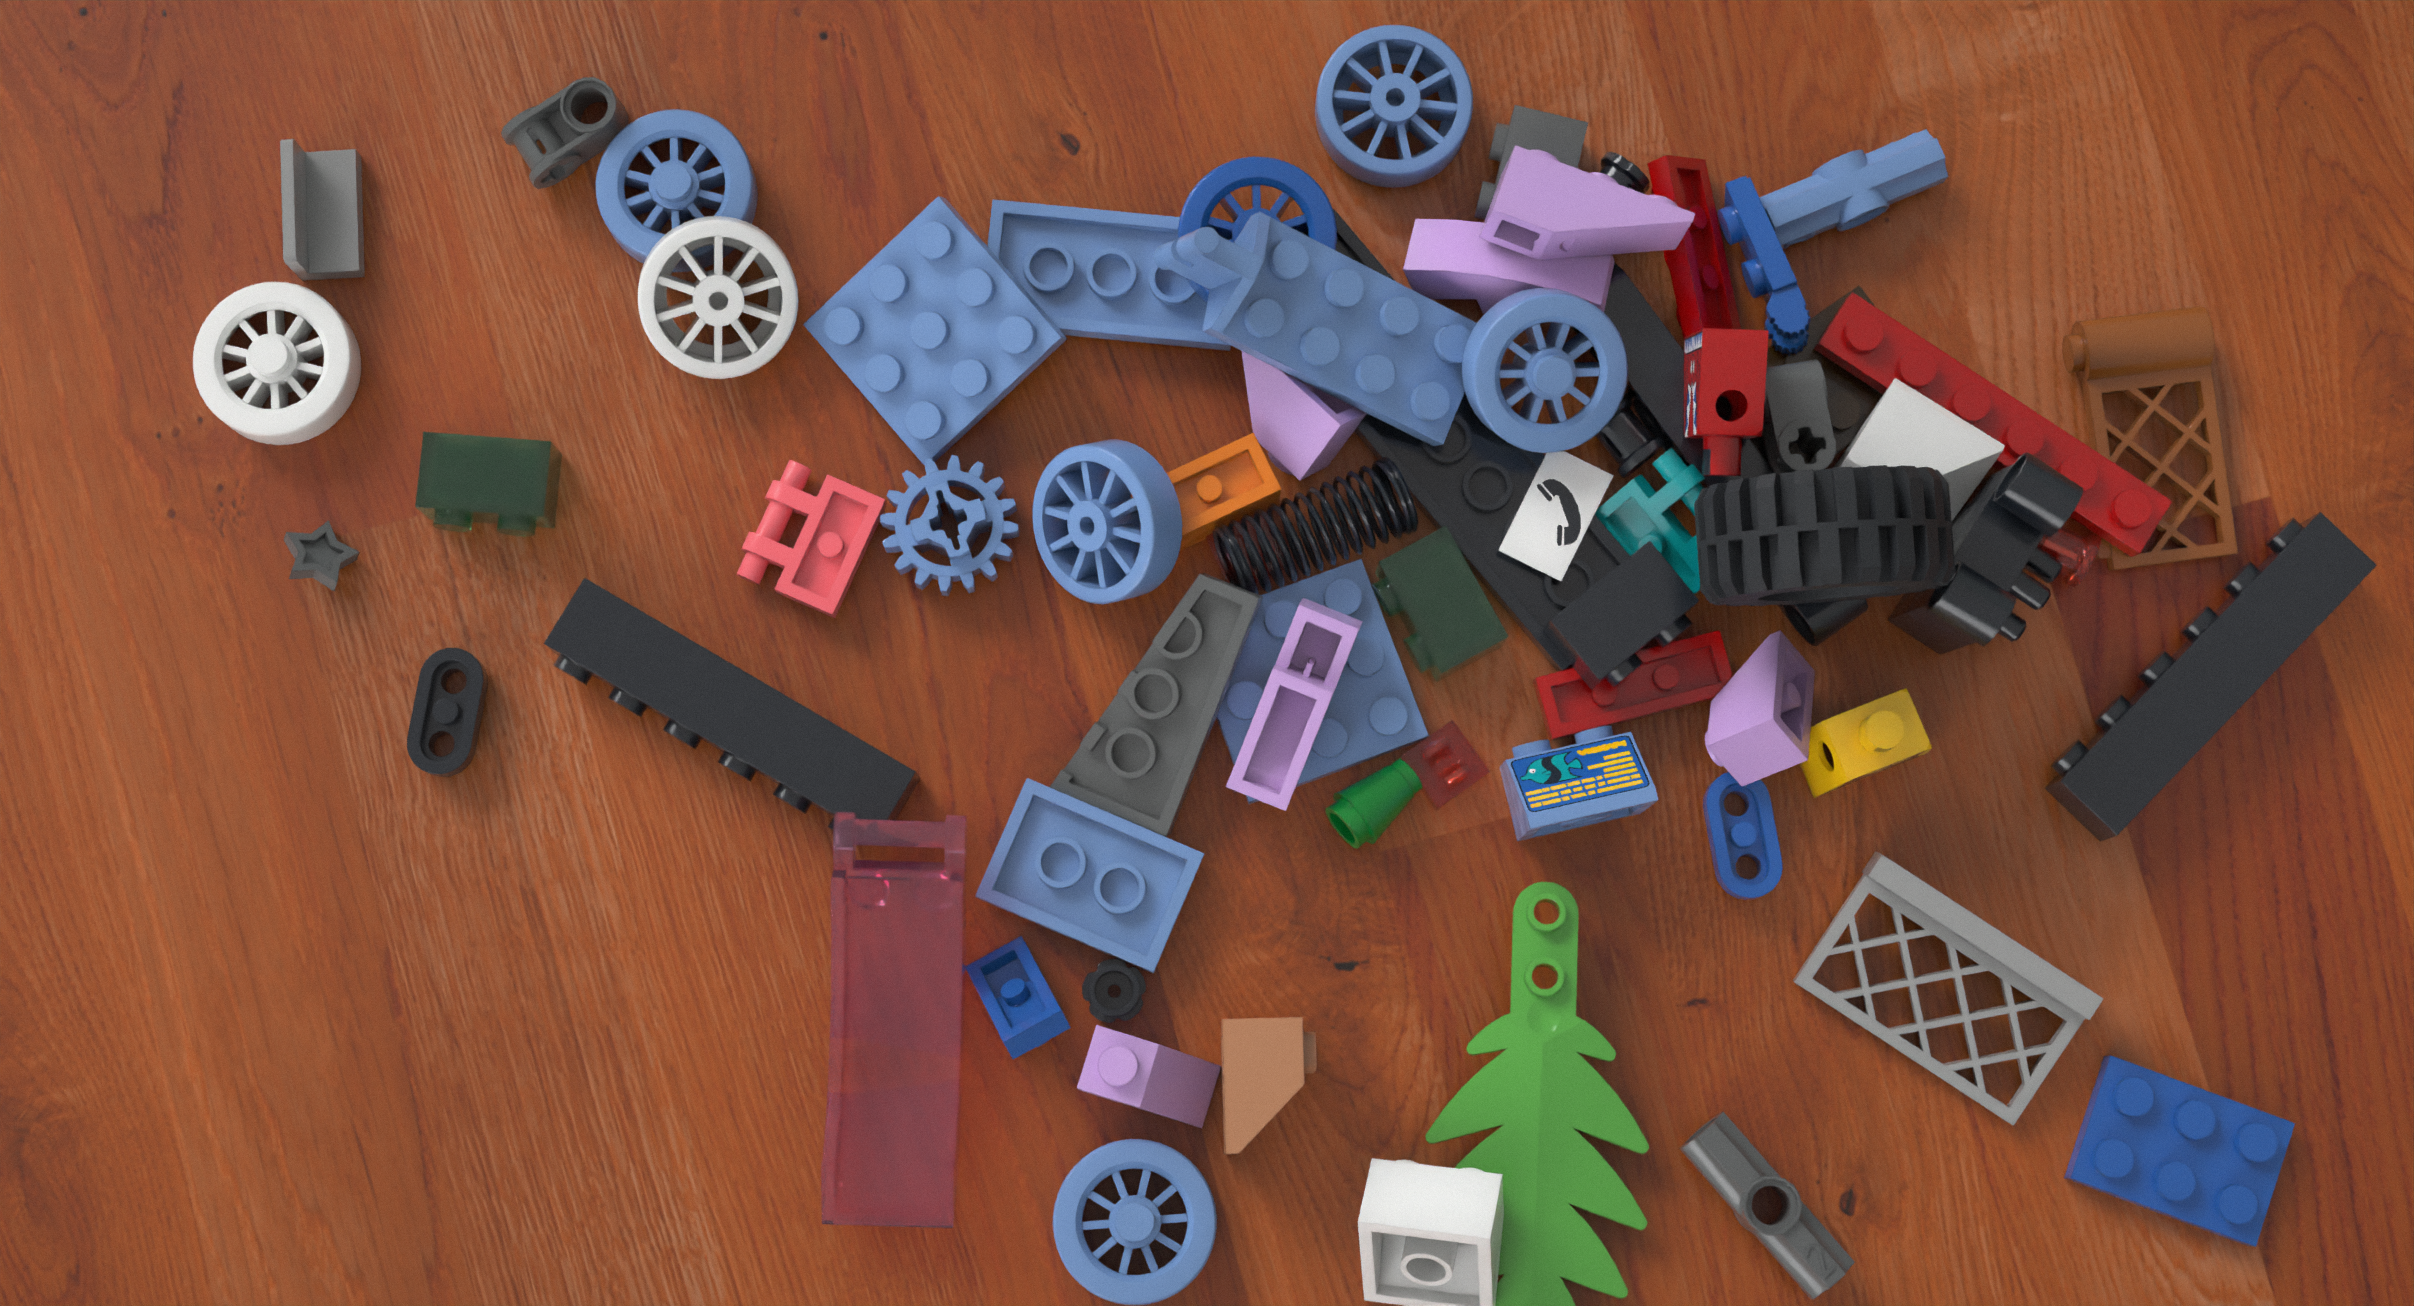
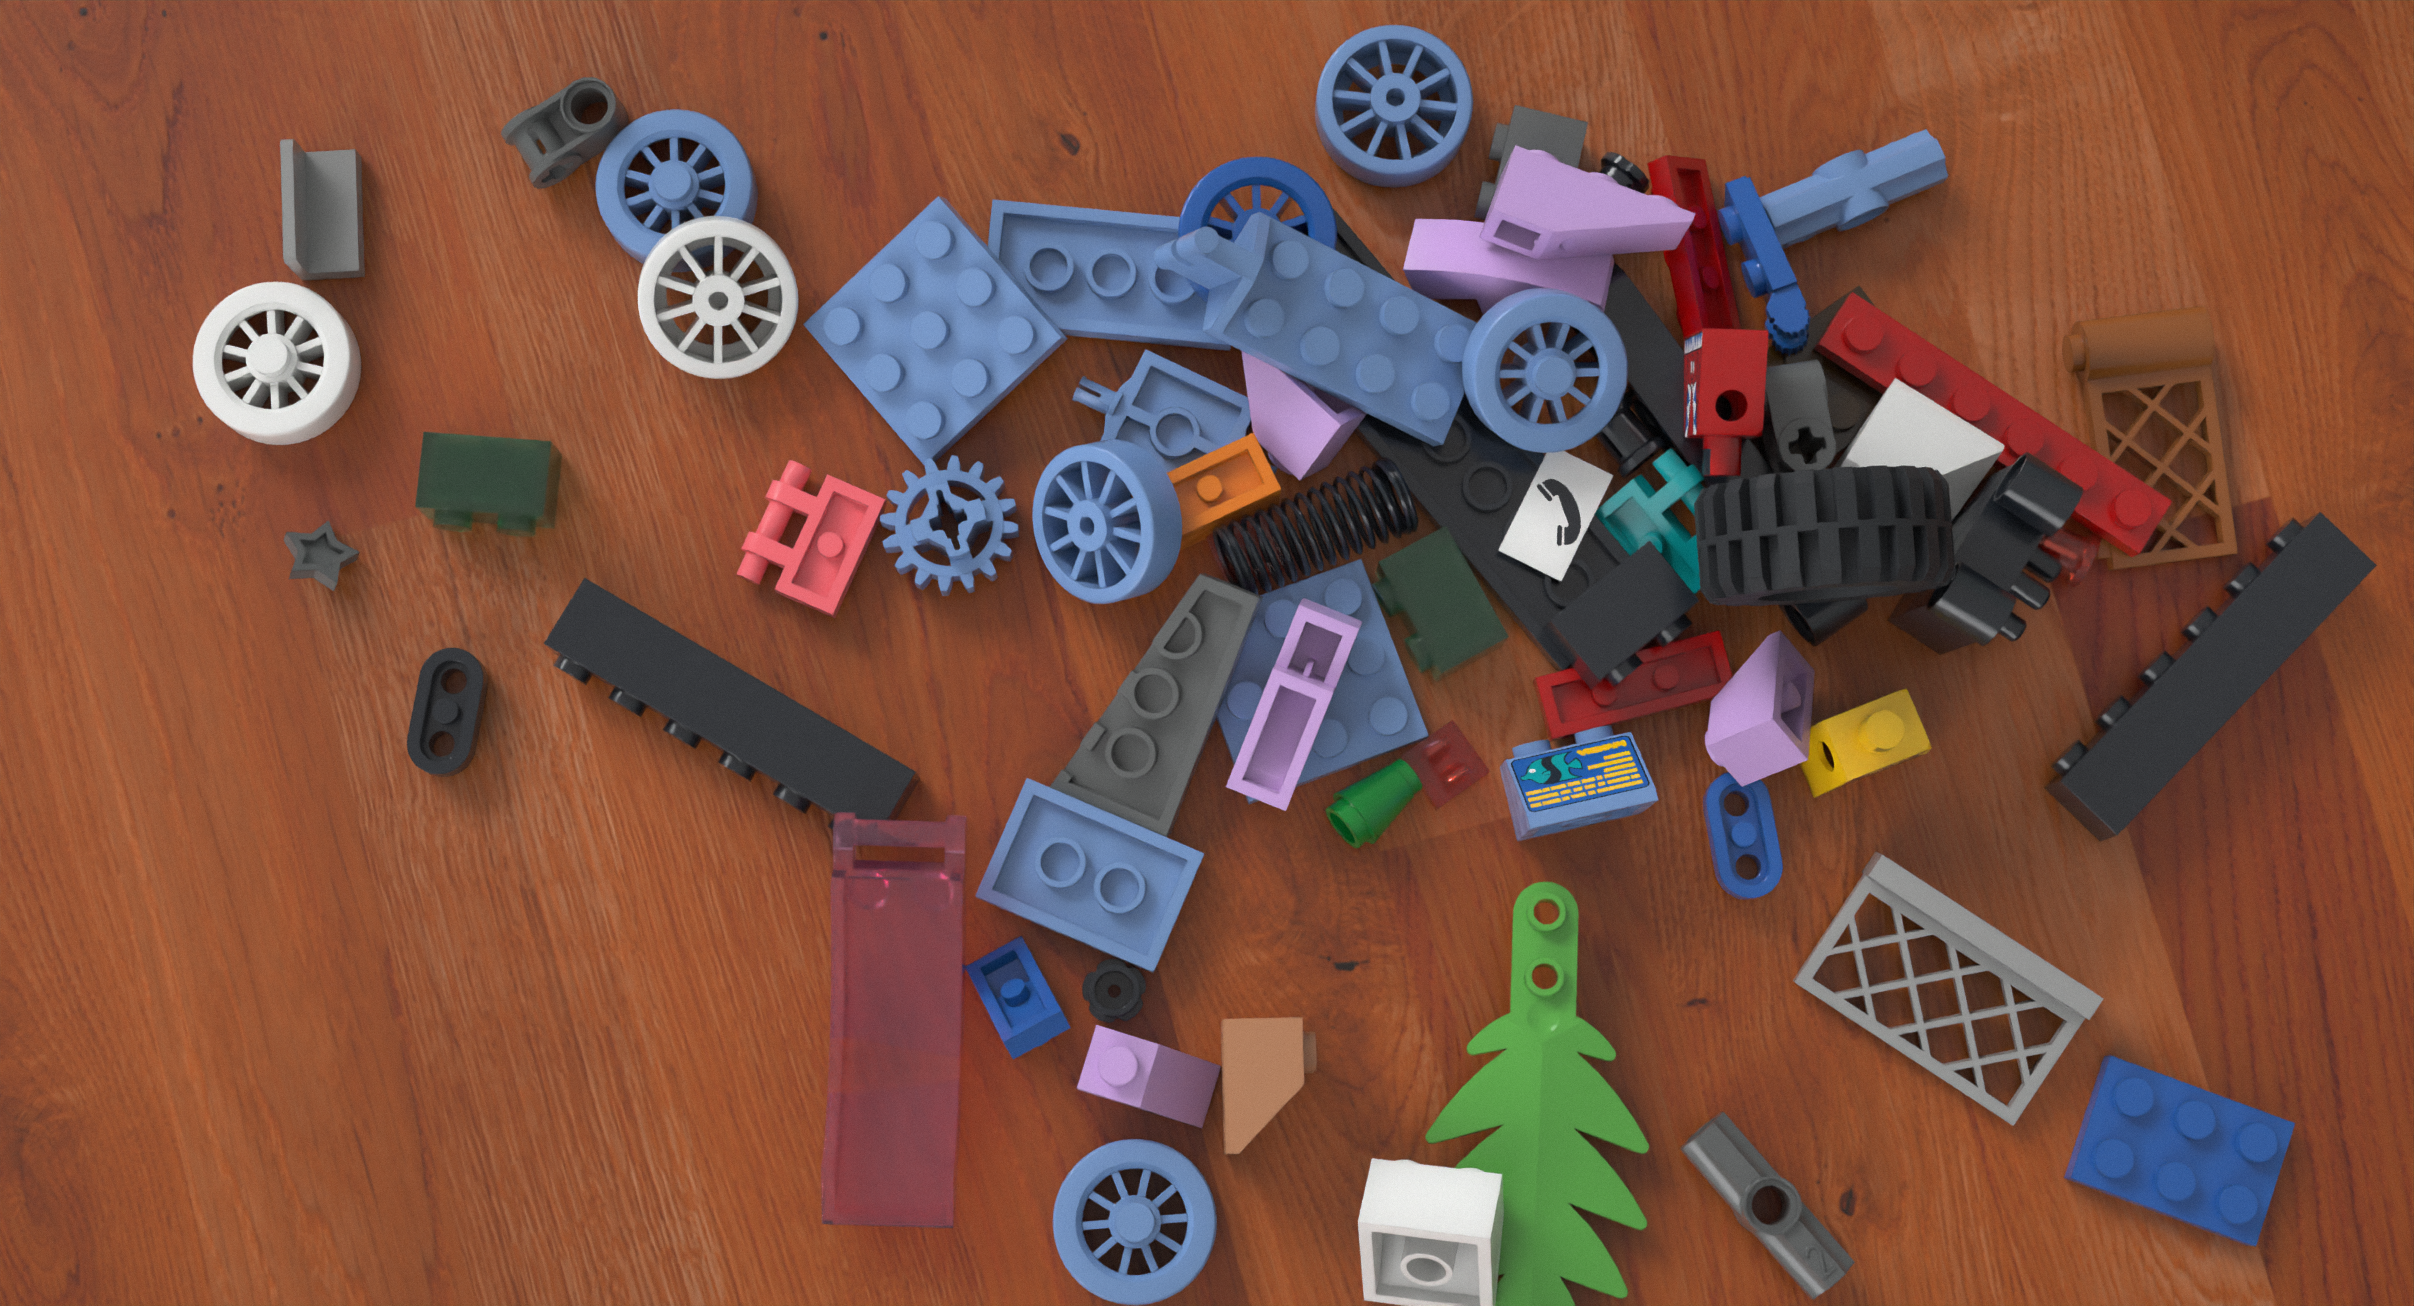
(1169, 411): none -> medium blue plate

